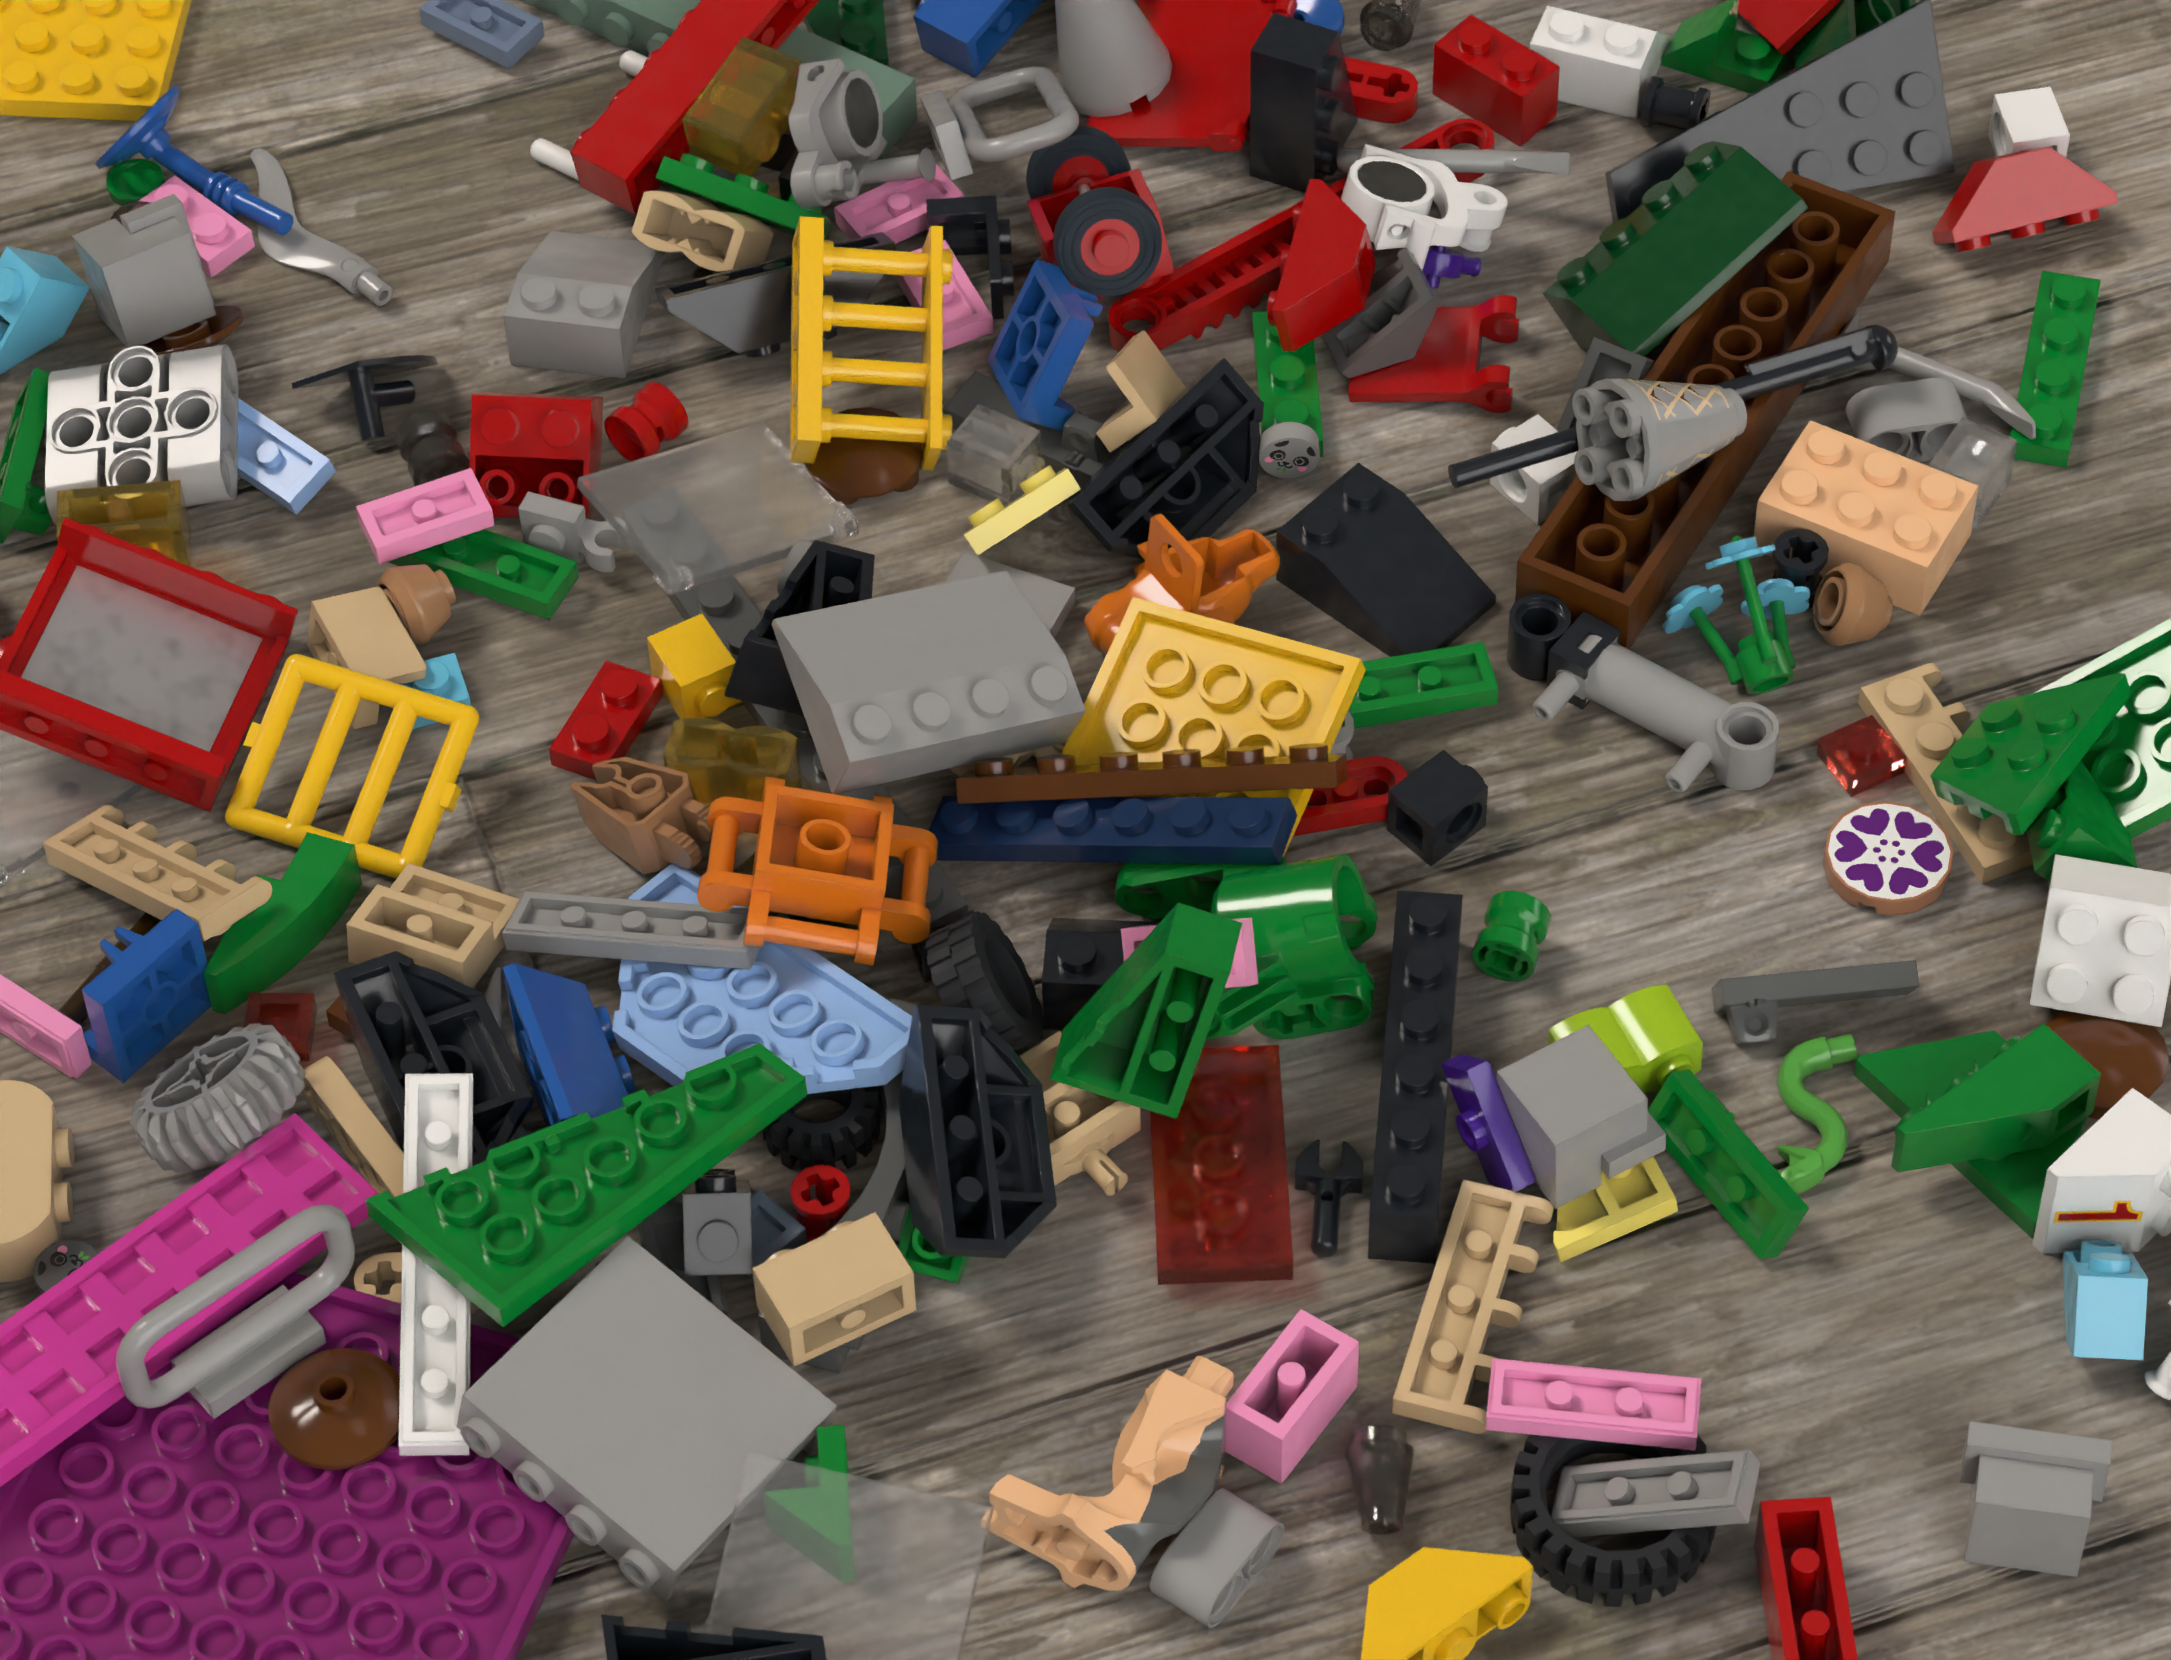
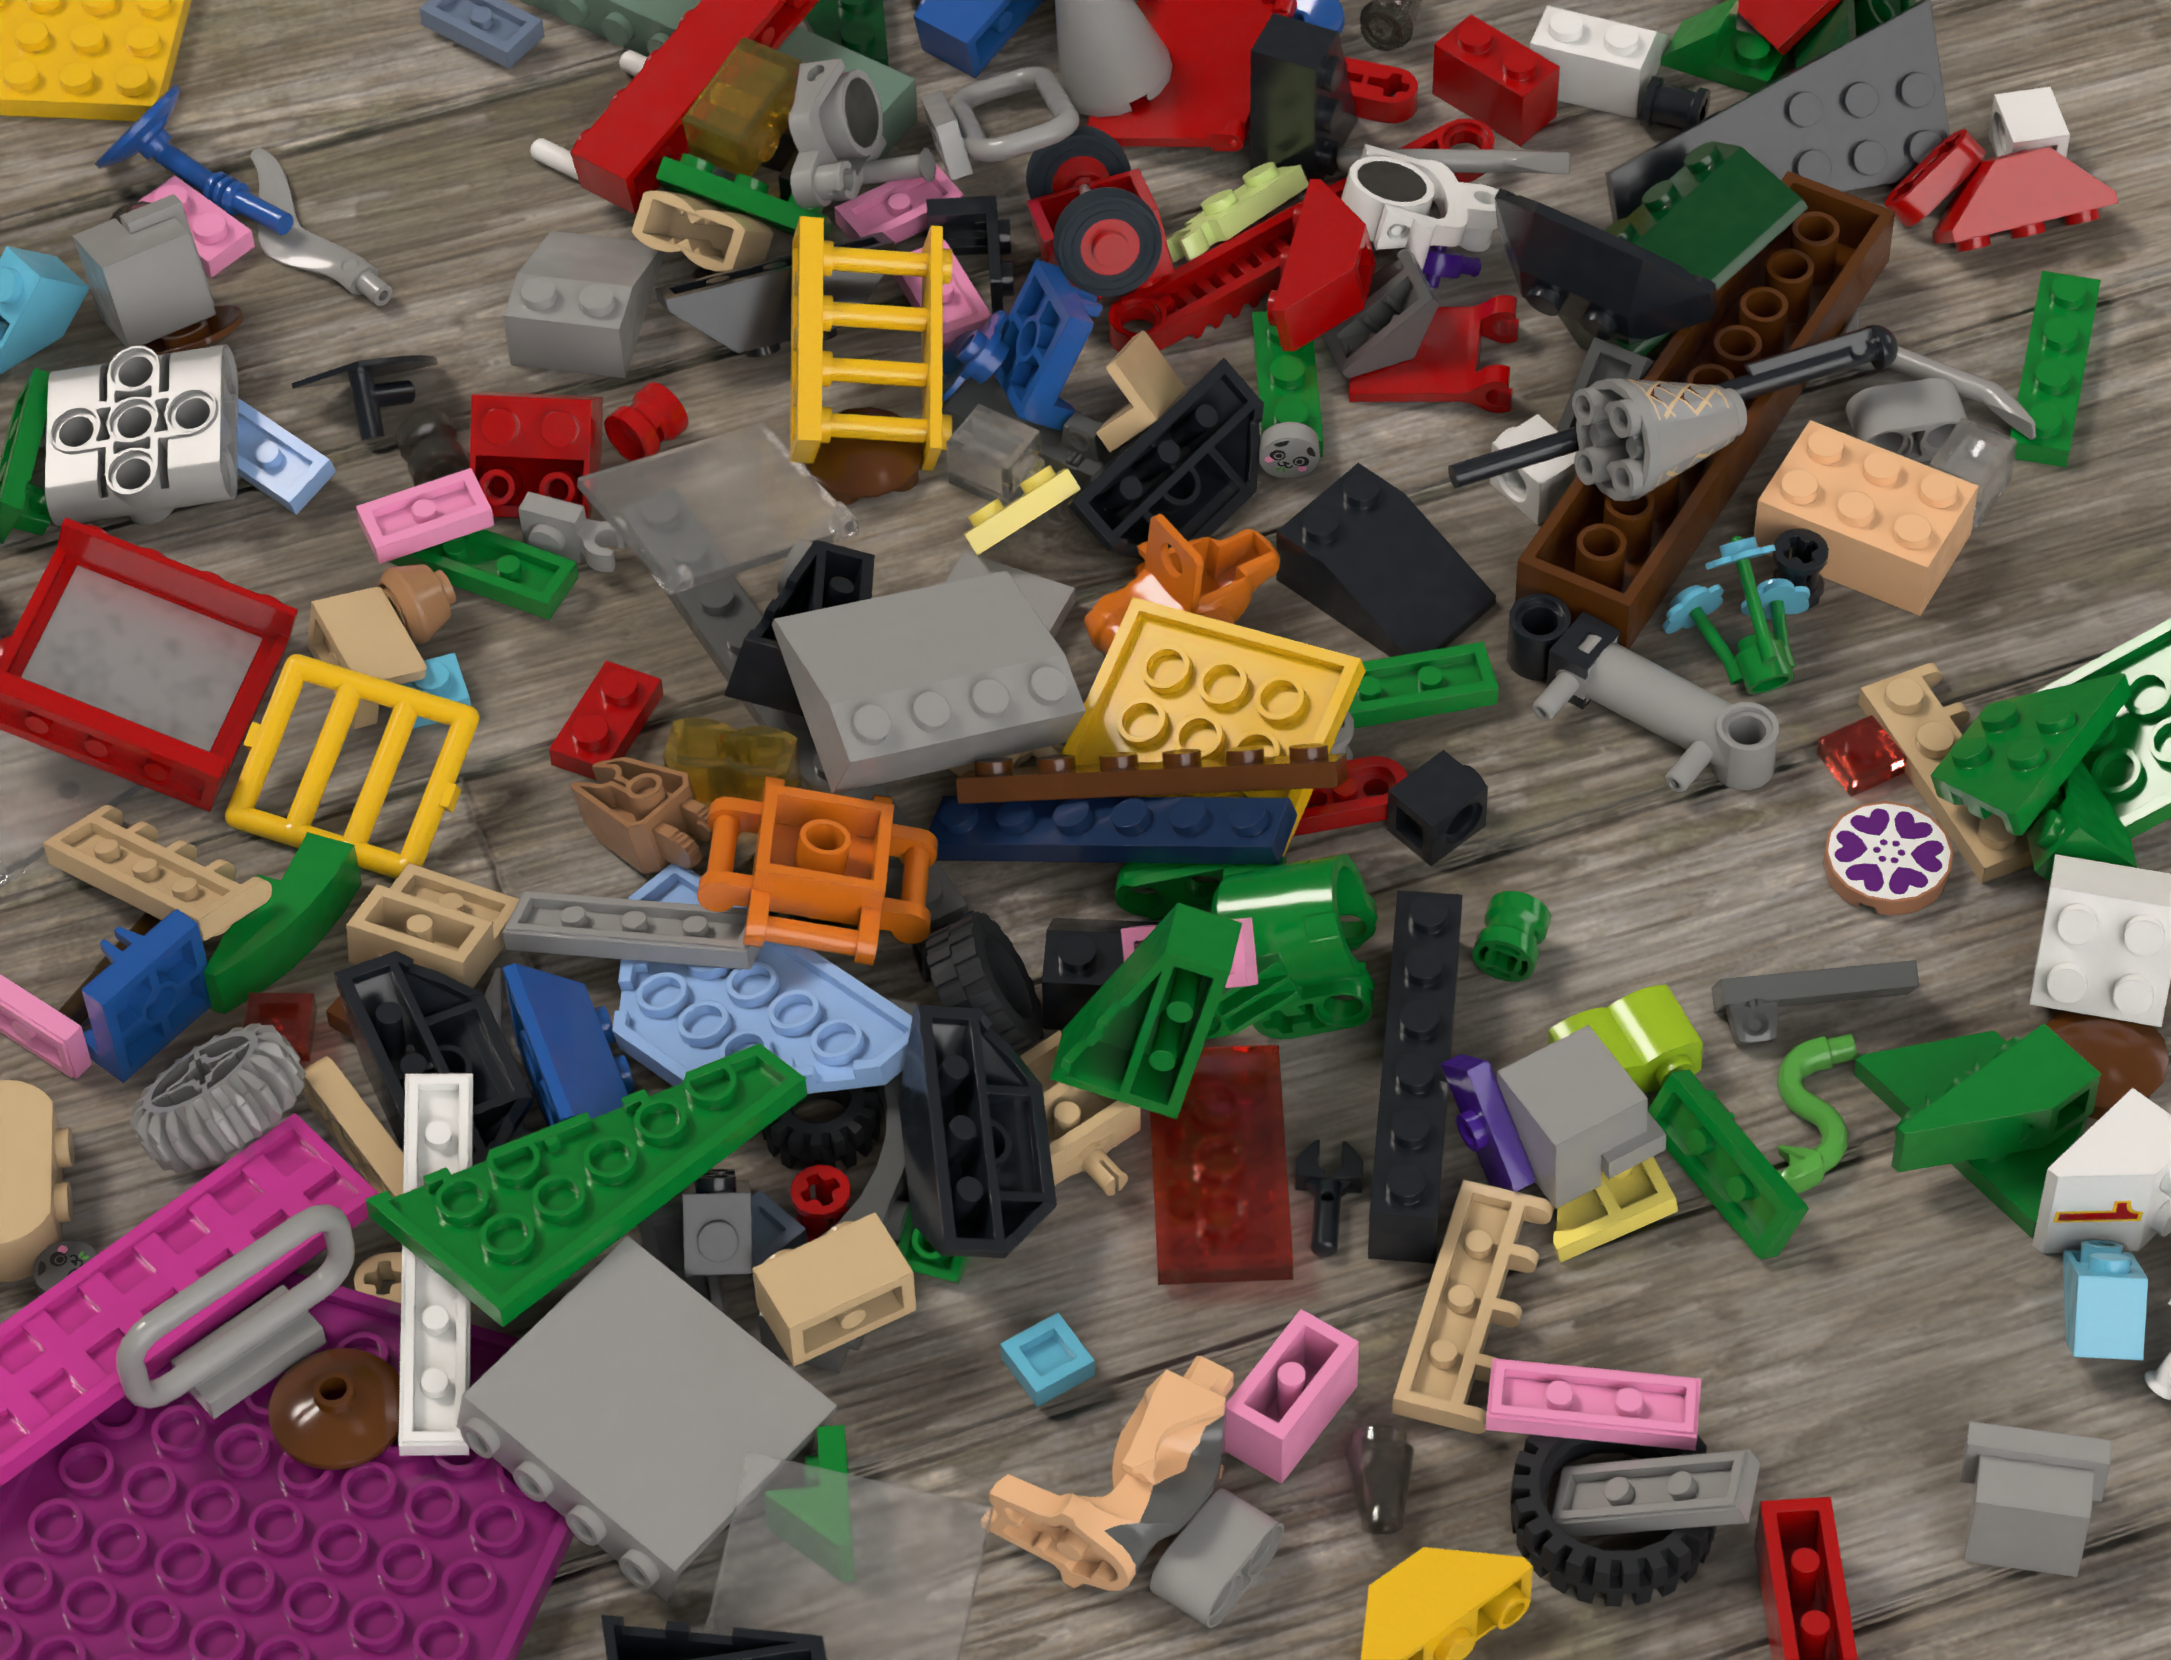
(133, 180): green piece -> none
(139, 513): clear yellow brick -> none
(692, 668): yellow brick -> none
(974, 355): none -> blue plate
(1047, 1359): none -> medium azure plate
(1233, 211): none -> yellowish green plate
(1596, 276): none -> black wedge
(1850, 605): medium nougat cone -> none
(1935, 178): none -> red beam

